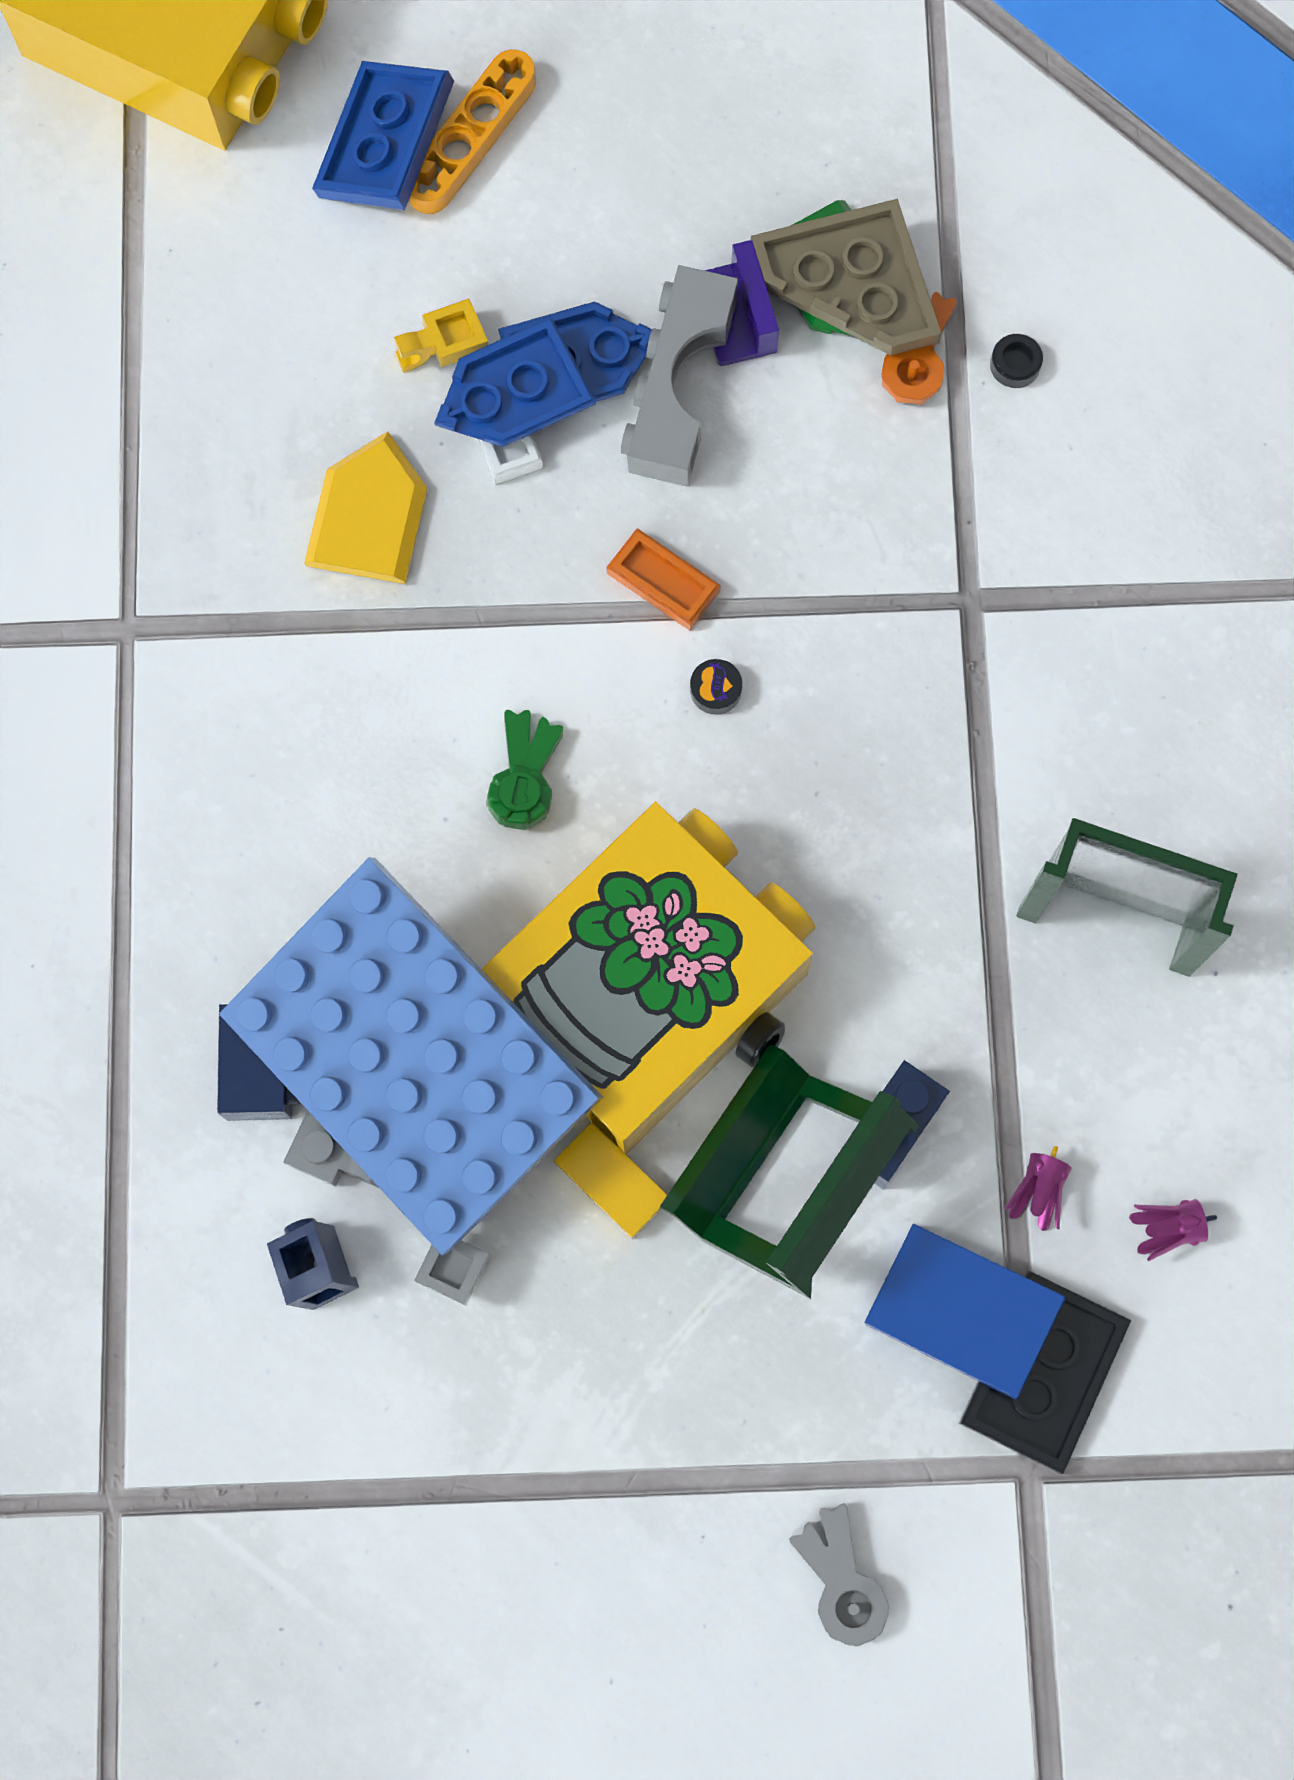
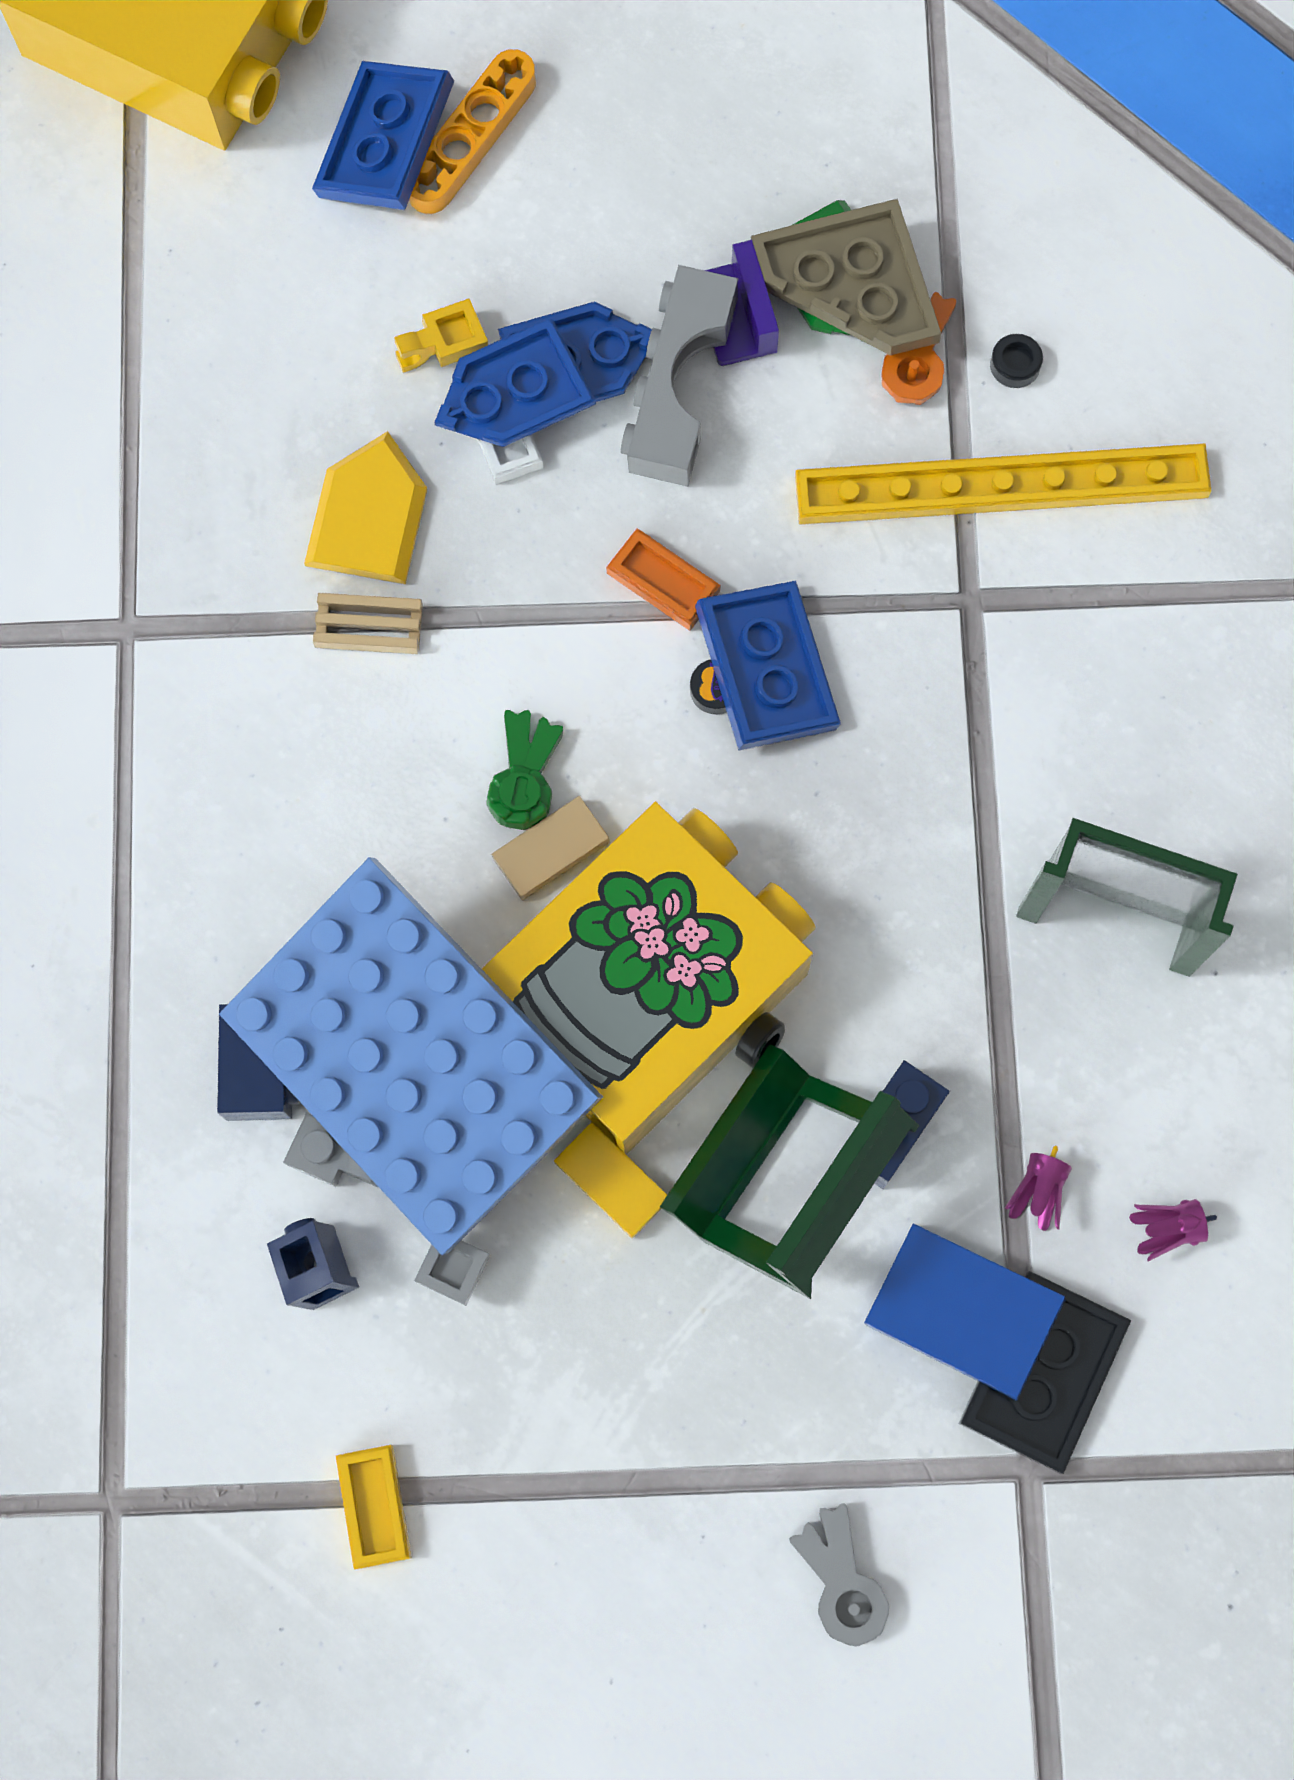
(368, 604): none -> tan tile
(373, 1507): none -> yellow tile
(550, 848): none -> tan tile
(767, 665): none -> blue tile
(1002, 483): none -> yellow tile

